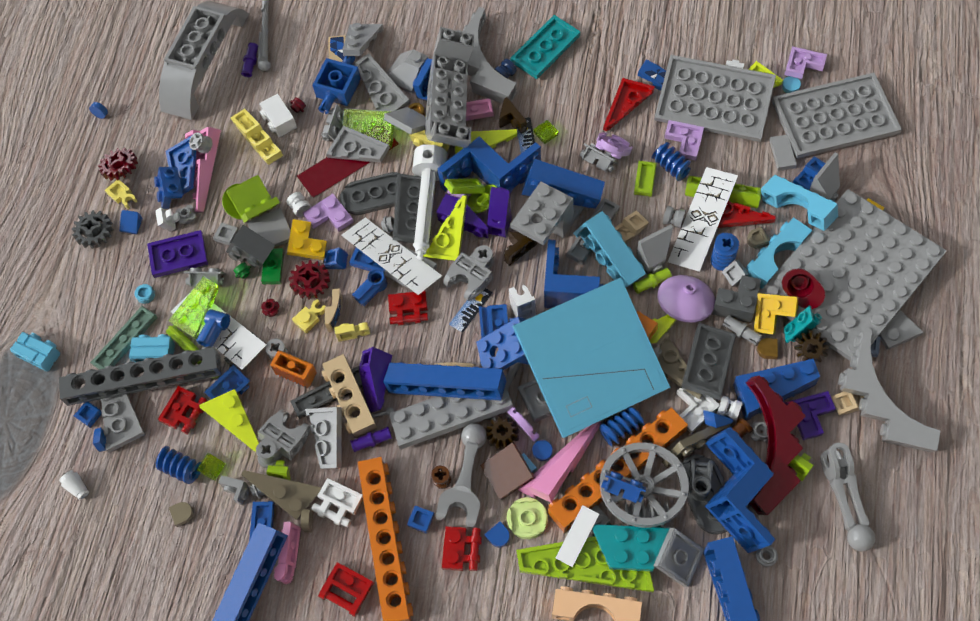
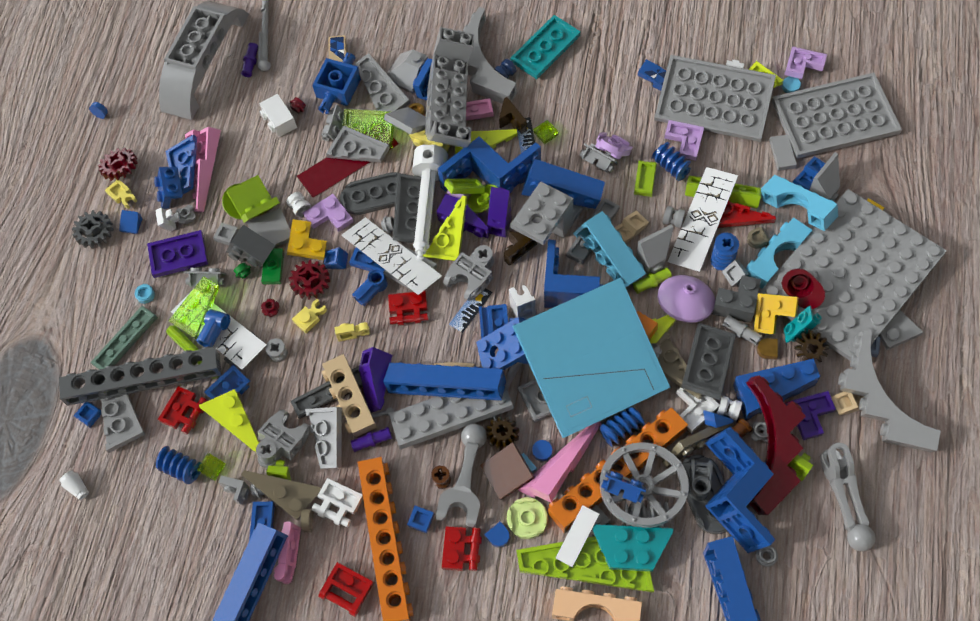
(35, 351): medium azure brick -> none
(99, 439): blue tile -> none
(150, 347): medium azure brick -> none
(181, 513): dark tan tile -> none
(200, 143): light grey wheel -> none
(256, 136): light yellow slope -> none
(293, 368): orange brick -> none
(333, 312): tan slope -> none
(358, 38): light grey wing -> none
(523, 424): lavender tile -> none
(627, 98): red wing -> none
(679, 557): light grey tile -> none

